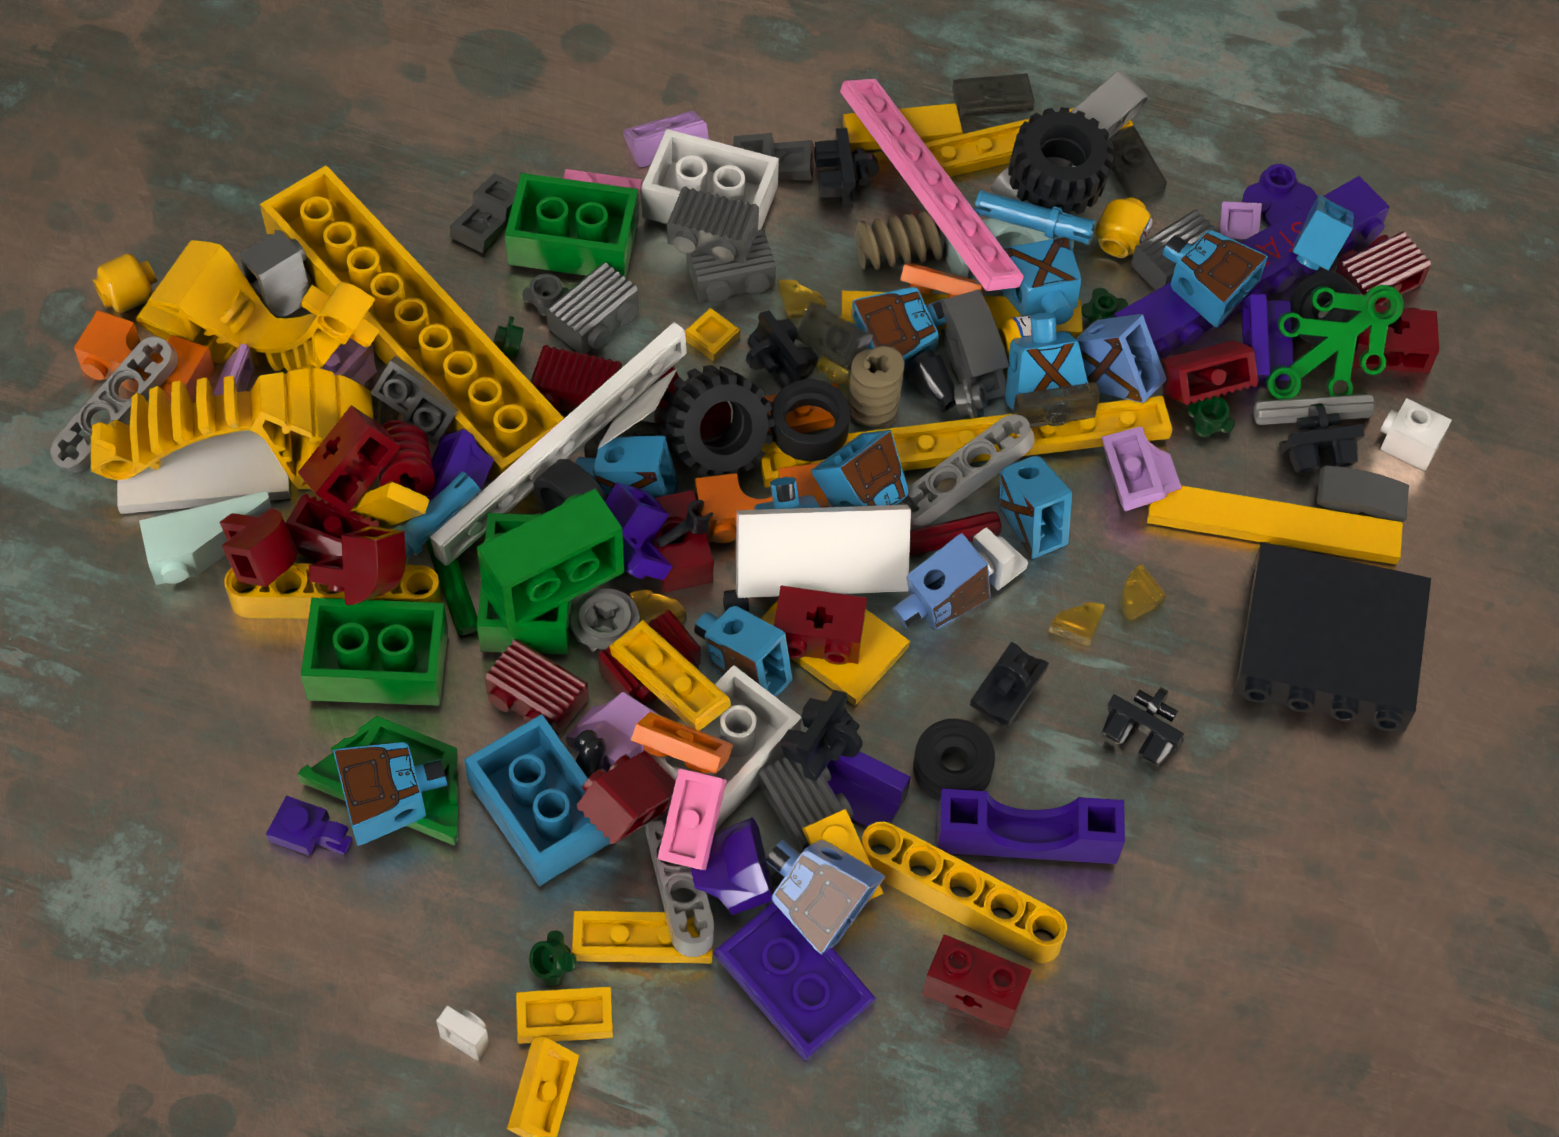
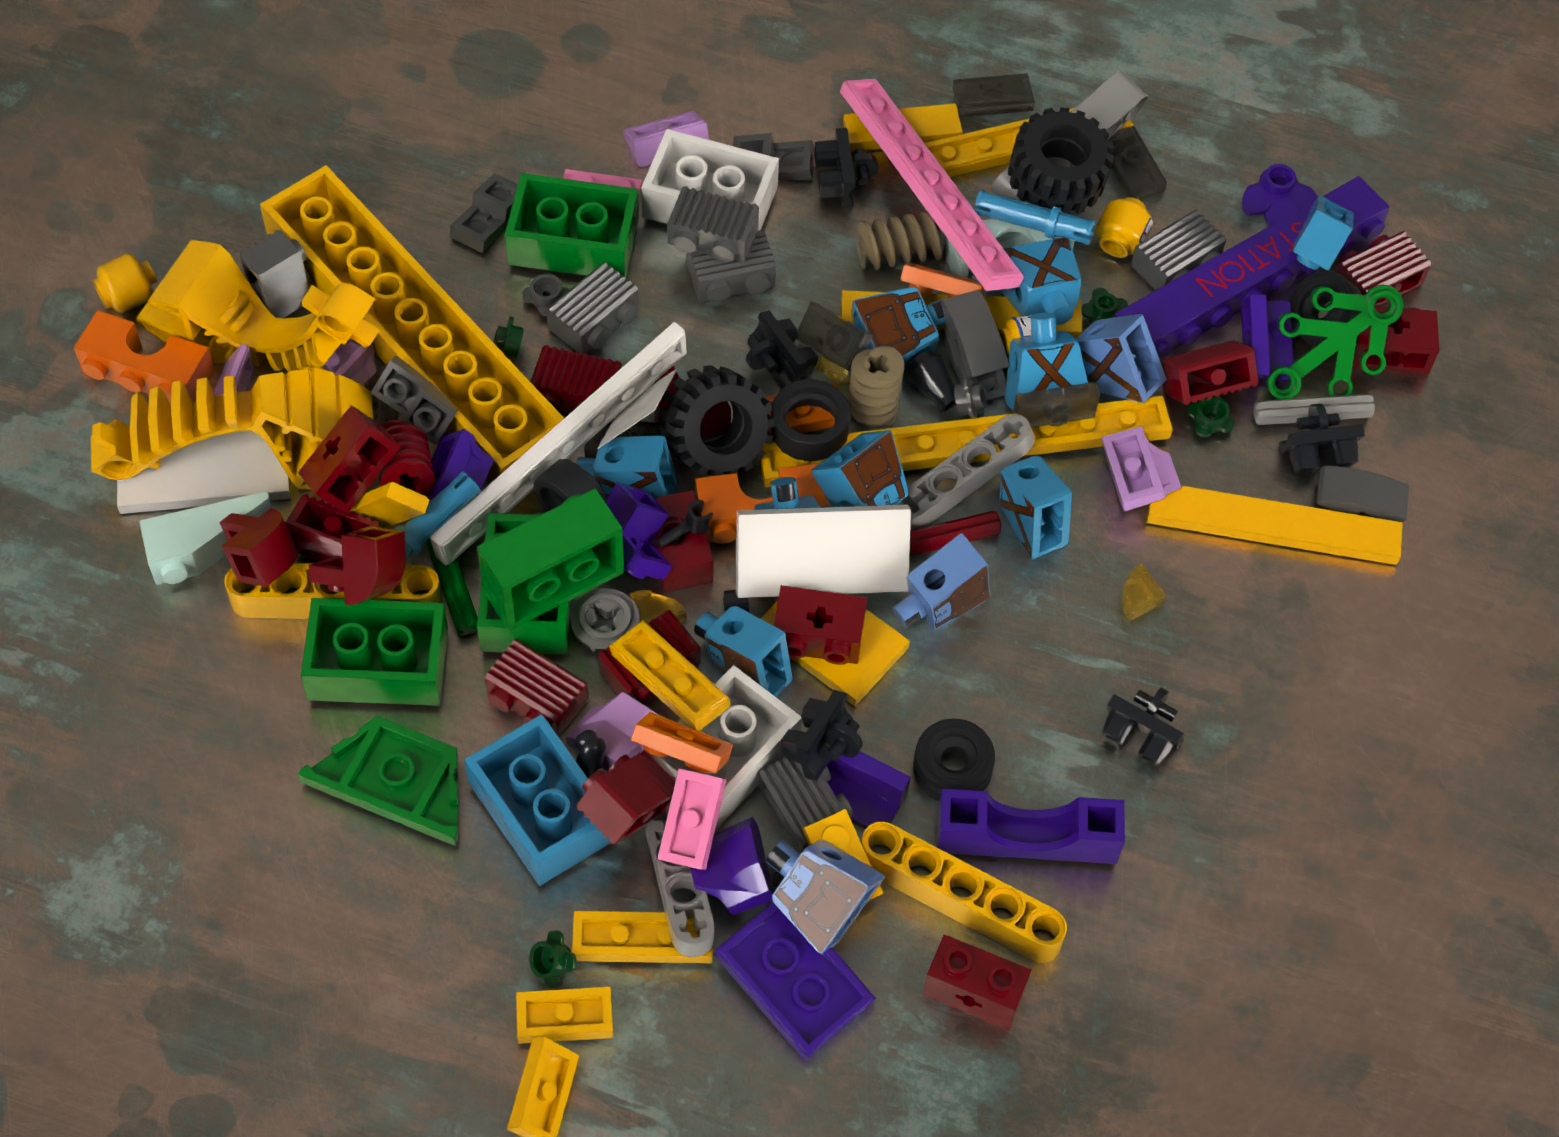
(108, 399): light grey beam -> none
(304, 825): dark purple plate -> none
(384, 787): torso -> none
(464, 1031): white plate -> none
(712, 334): yellow tile -> none
(797, 298): clear yellow tile -> none
(1002, 558): white bracket -> none
(1008, 685): black hips -> none
(1078, 622): clear yellow tile -> none
(1214, 273): torso -> none
(1240, 220): lavender plate -> none
(1334, 637): black panel -> none
(1414, 433): white brick -> none

